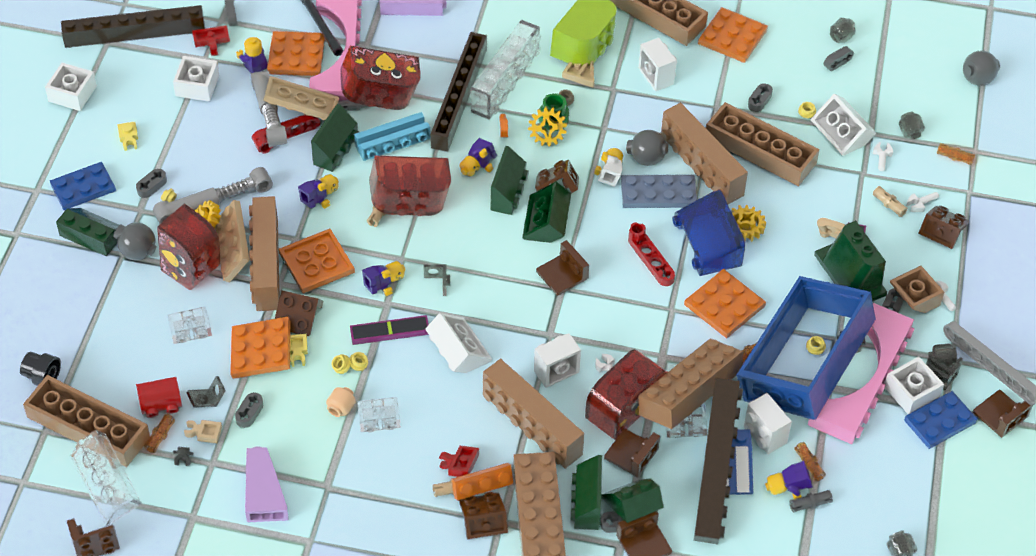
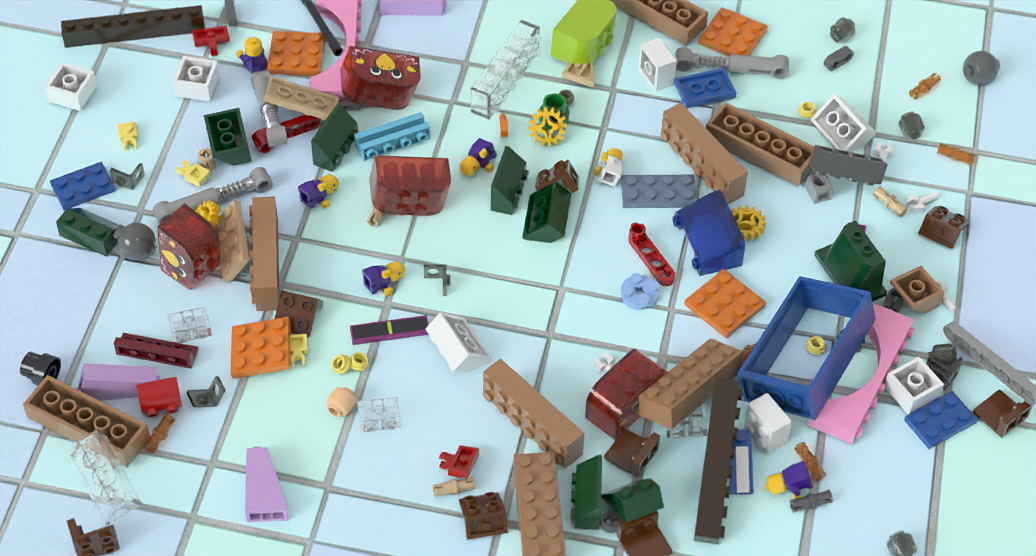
(114, 381): none -> lavender slope
(126, 180): none -> clear smoke bracket
(151, 182): dark grey beam -> none
(156, 350): none -> dark red fence
(169, 195): light yellow plate -> none
(183, 452): pearl dark grey plate -> none
(194, 174): none -> light yellow plate
(201, 155): none -> tan bush
(206, 431): tan plate -> none
(227, 137): none -> dark green slope
(245, 408): dark grey beam -> none
(316, 260): orange plate -> none
(458, 92): dark brown brick -> none
(482, 481): orange plate -> none
(557, 360): white brick -> none
(564, 270): reddish brown bracket -> none
(639, 282): none -> light blue plate
(647, 147): dark grey brick -> none
(705, 88): none -> blue plate
(757, 96): dark grey beam -> none
(776, 66): none -> light grey piece
(819, 188): none -> light grey brick
(829, 227): tan plate -> none
(848, 165): none -> dark grey brick
(924, 85): none -> clear orange pin

